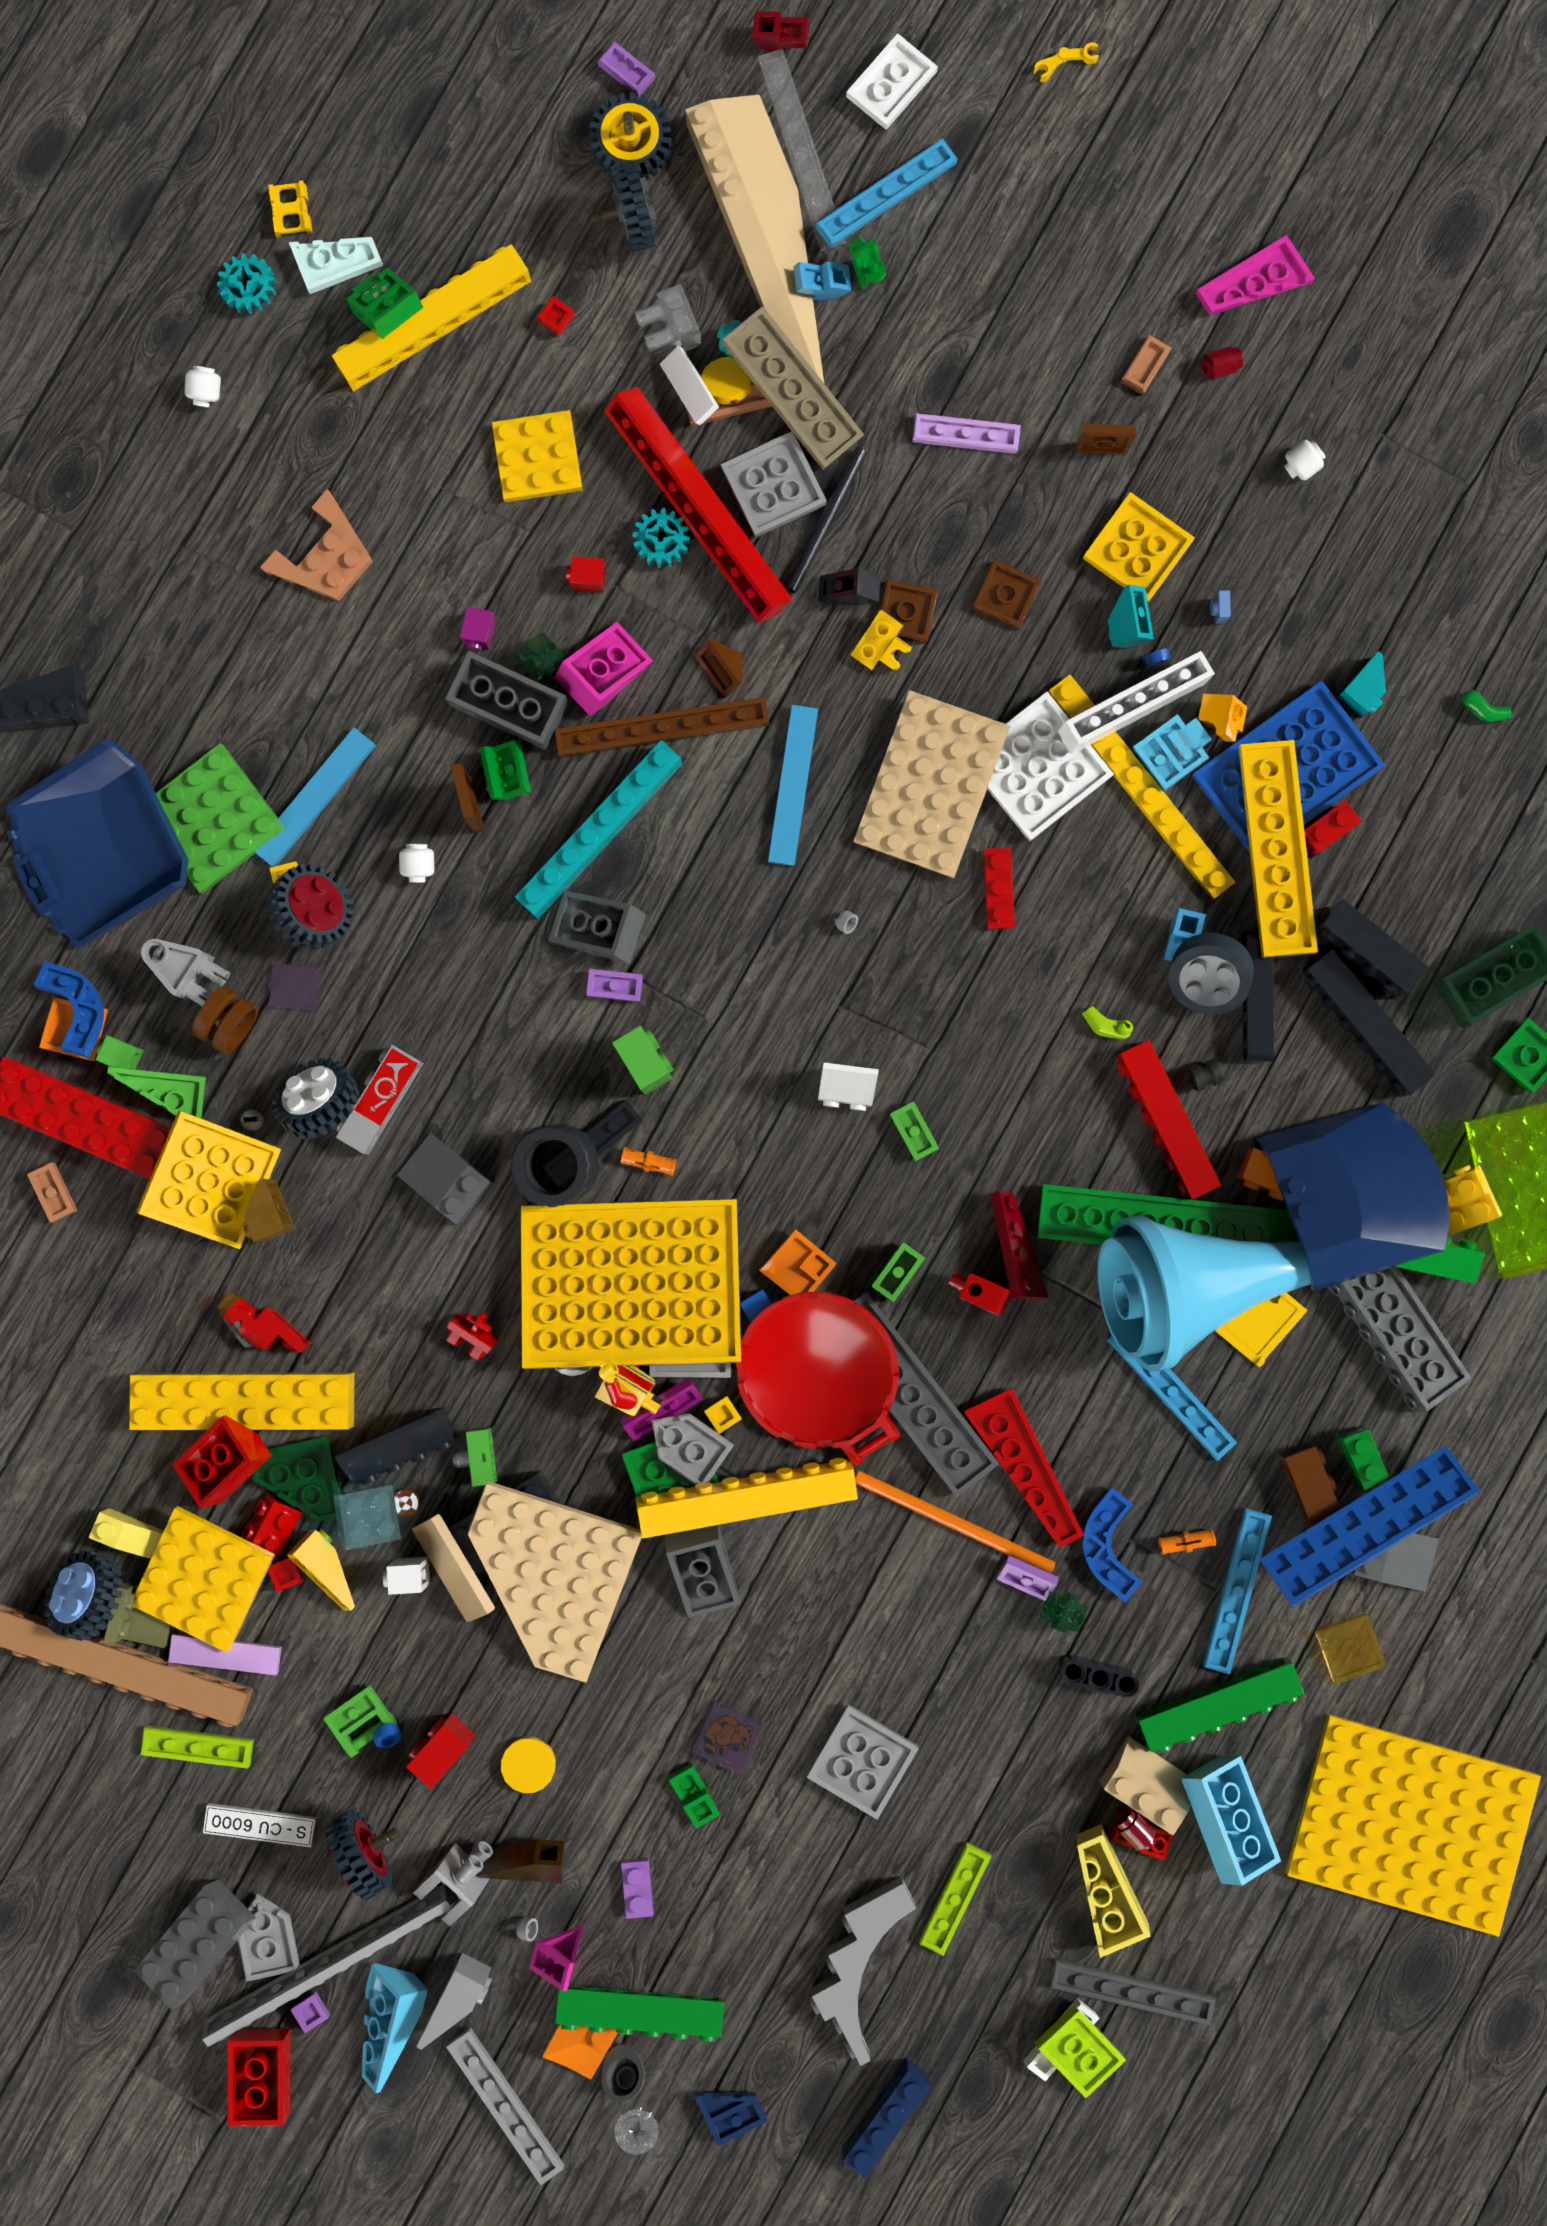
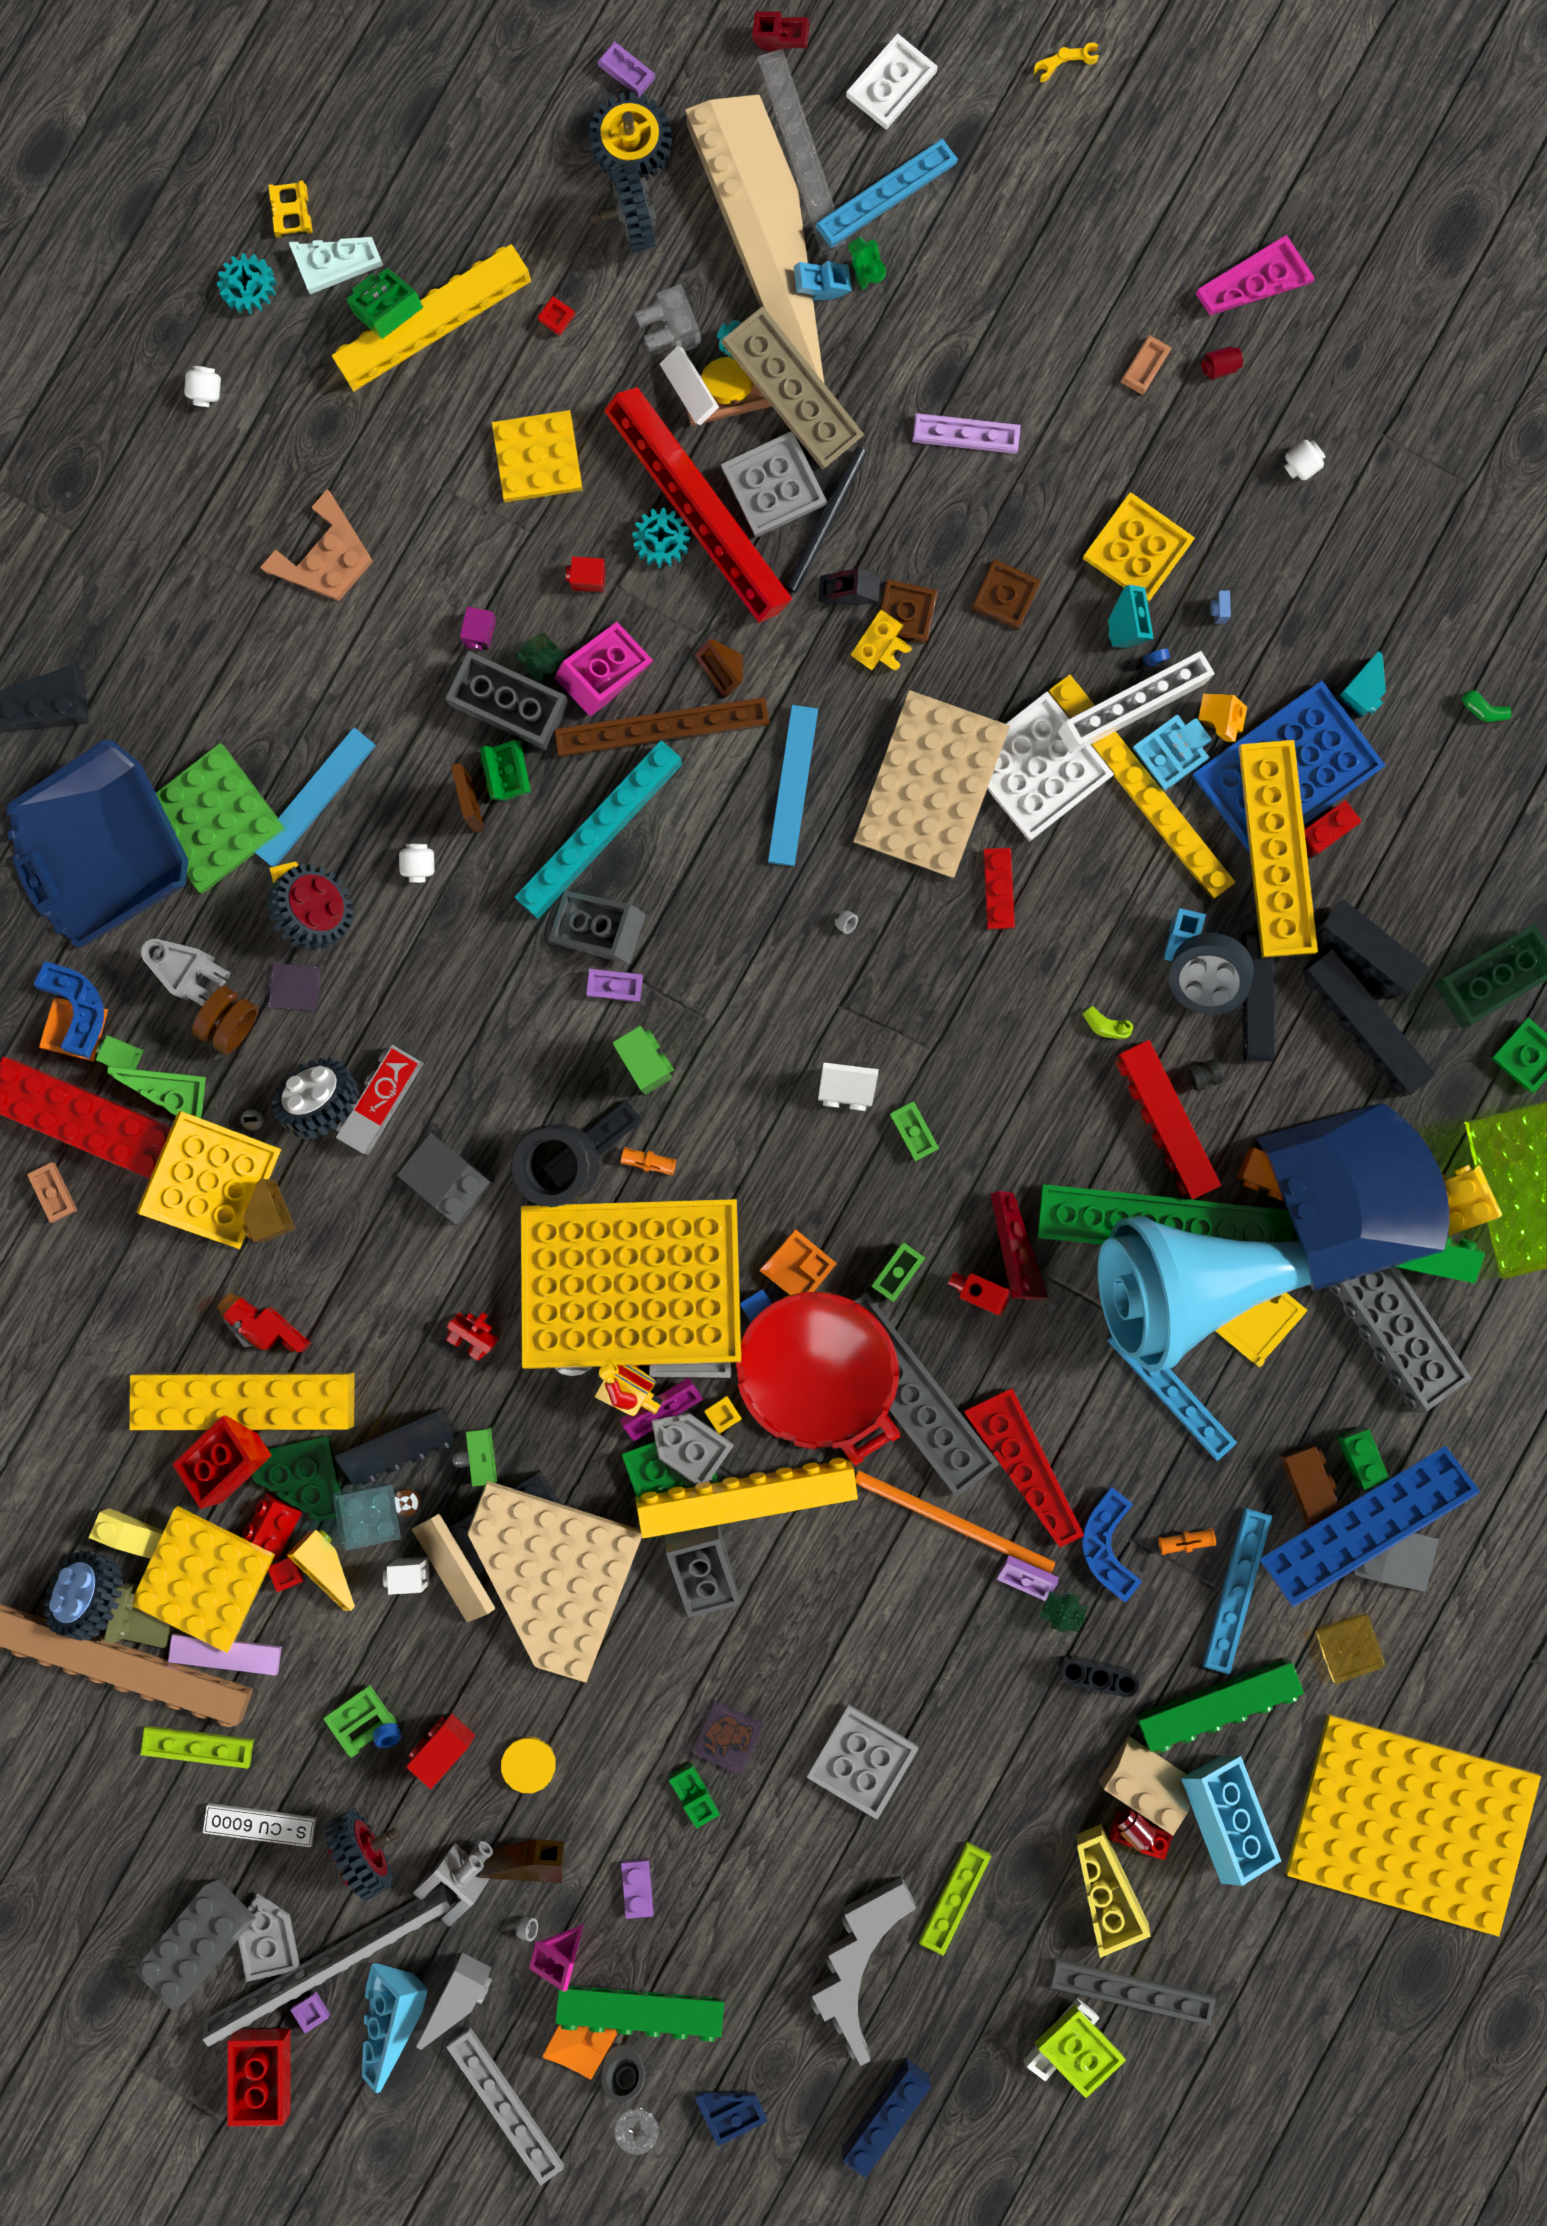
(1105, 438): reddish brown tile -> none

